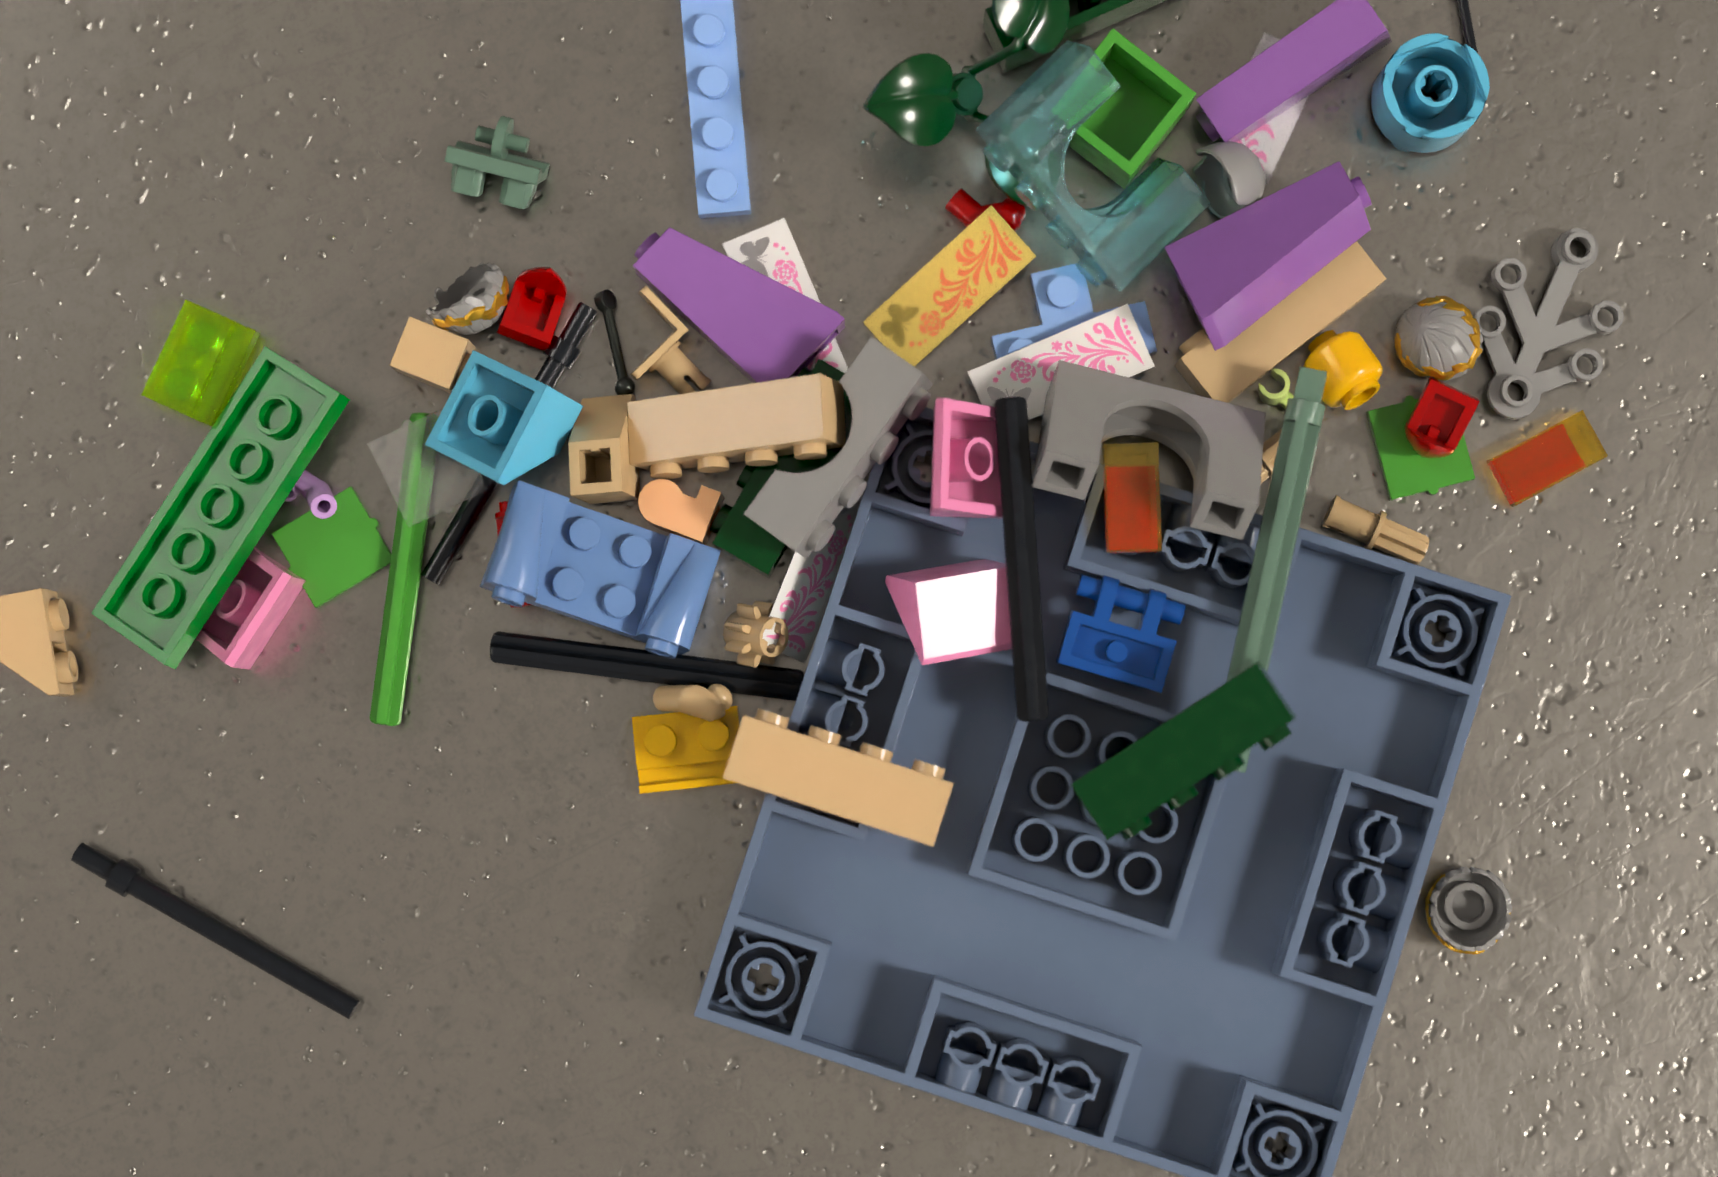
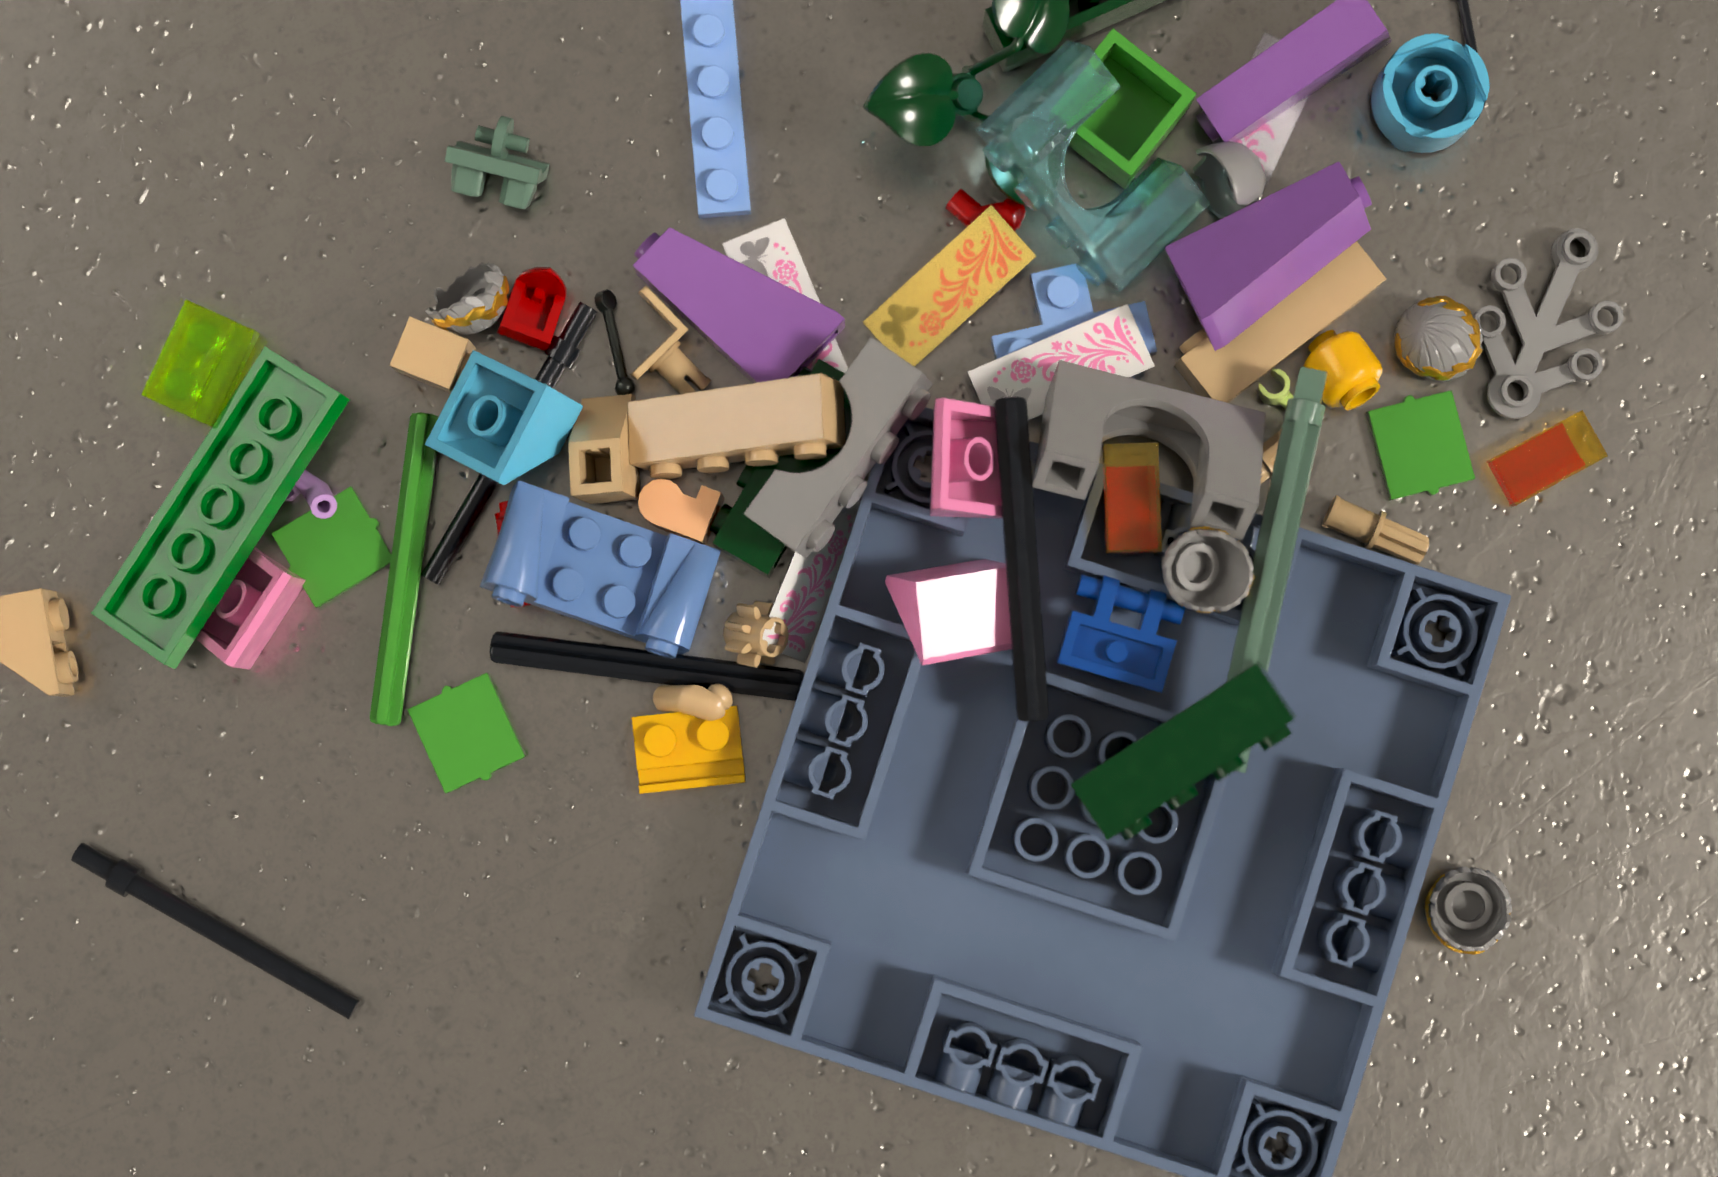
(421, 477): clear piece -> none
(466, 733): none -> bright green piece
(837, 779): tan brick -> none
(1207, 570): none -> light grey hair
(1439, 419): red plate -> none

